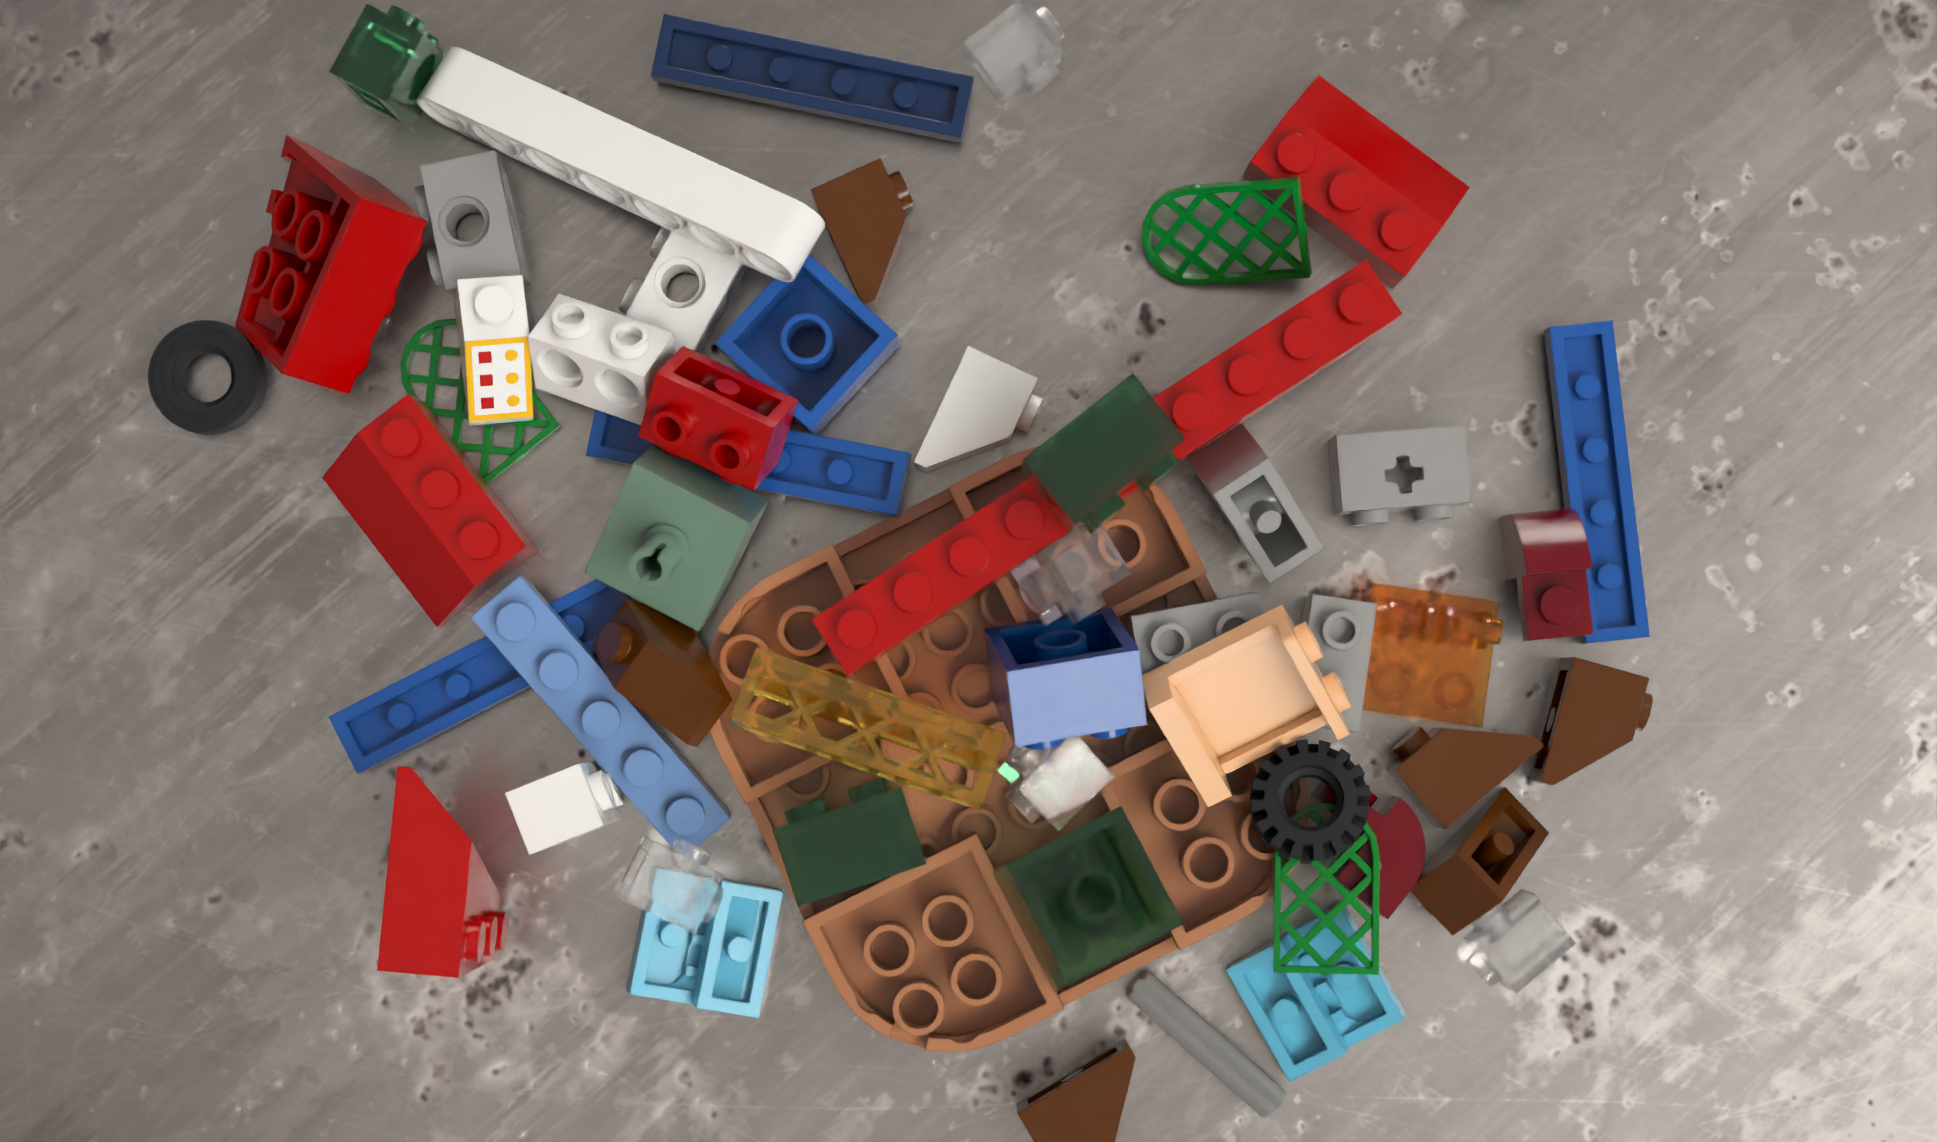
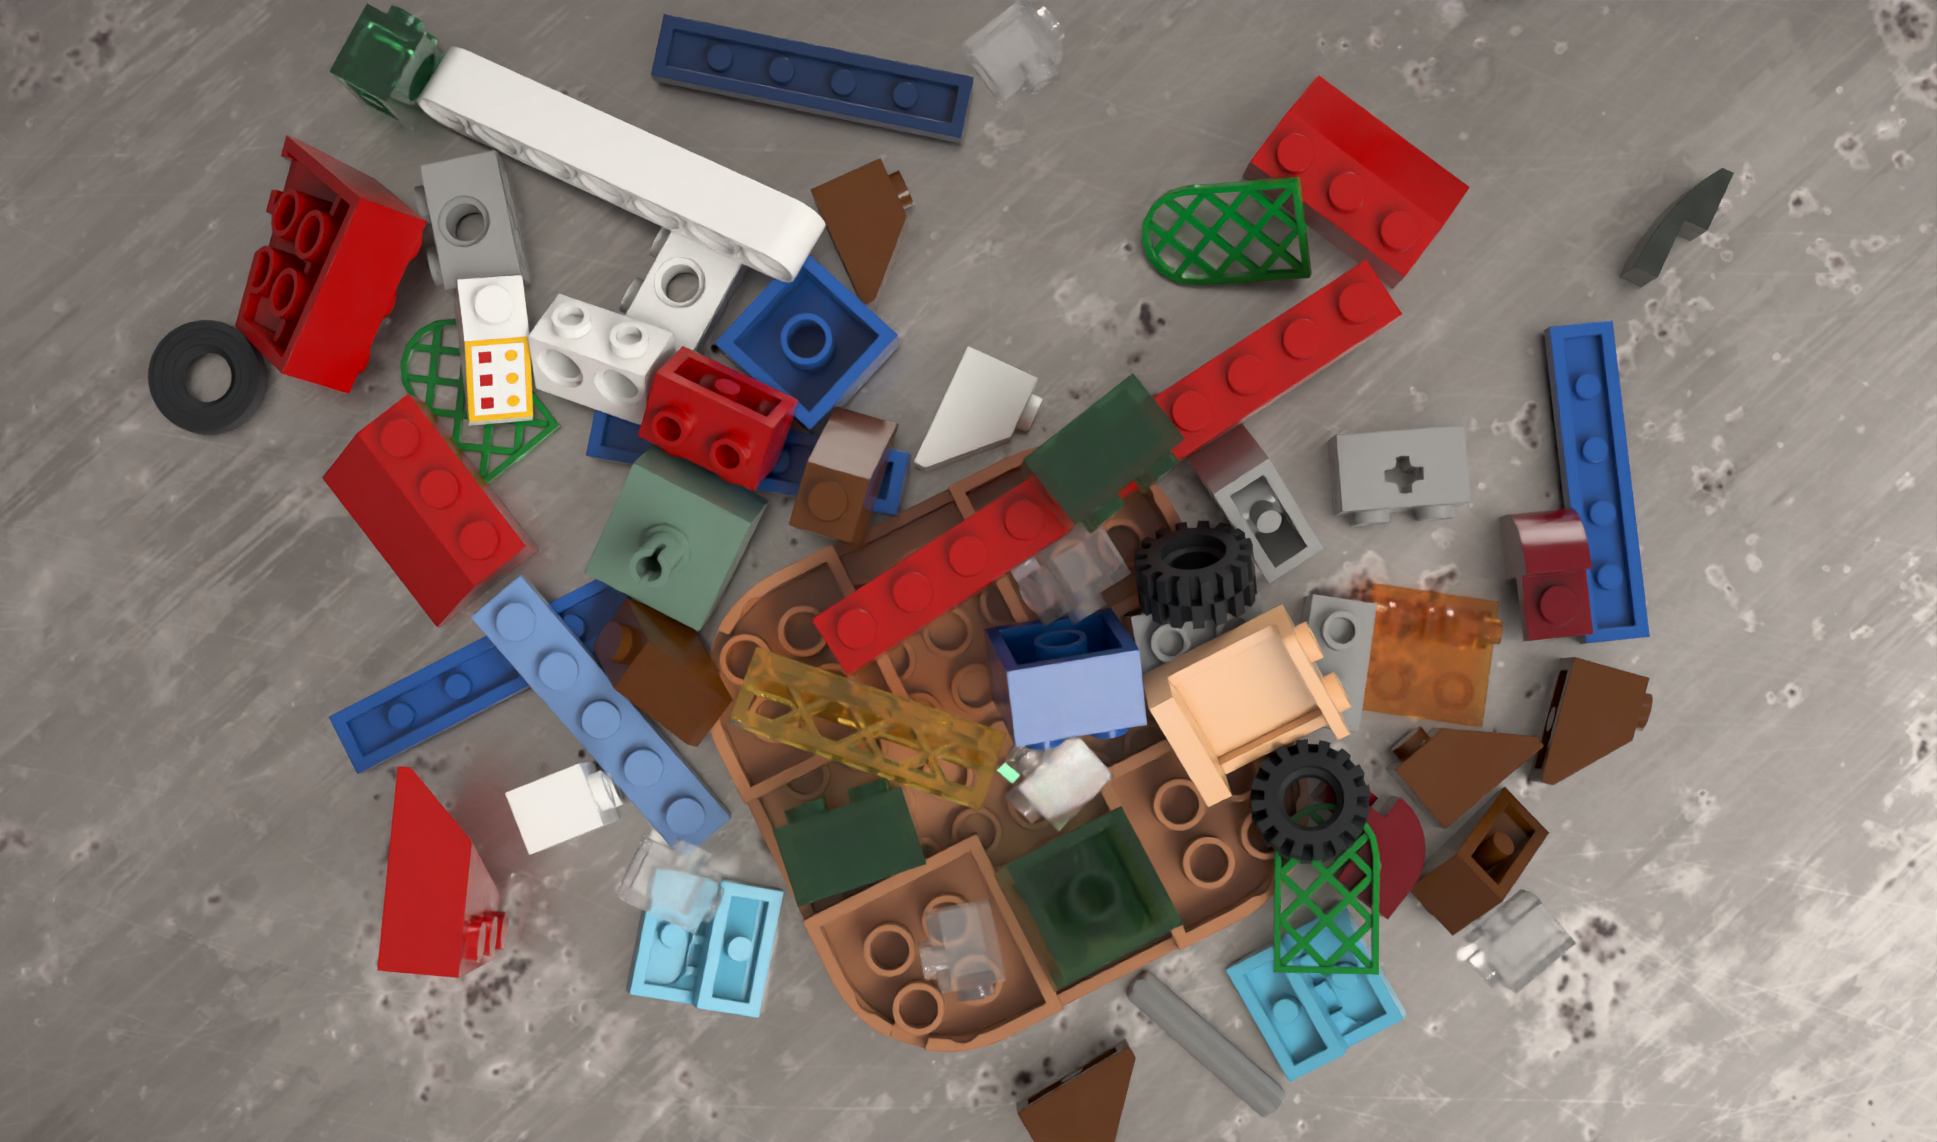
(844, 477): none -> reddish brown slope
(963, 950): none -> clear brick
(1195, 574): none -> black tyre
(1684, 218): none -> pearl dark grey slope

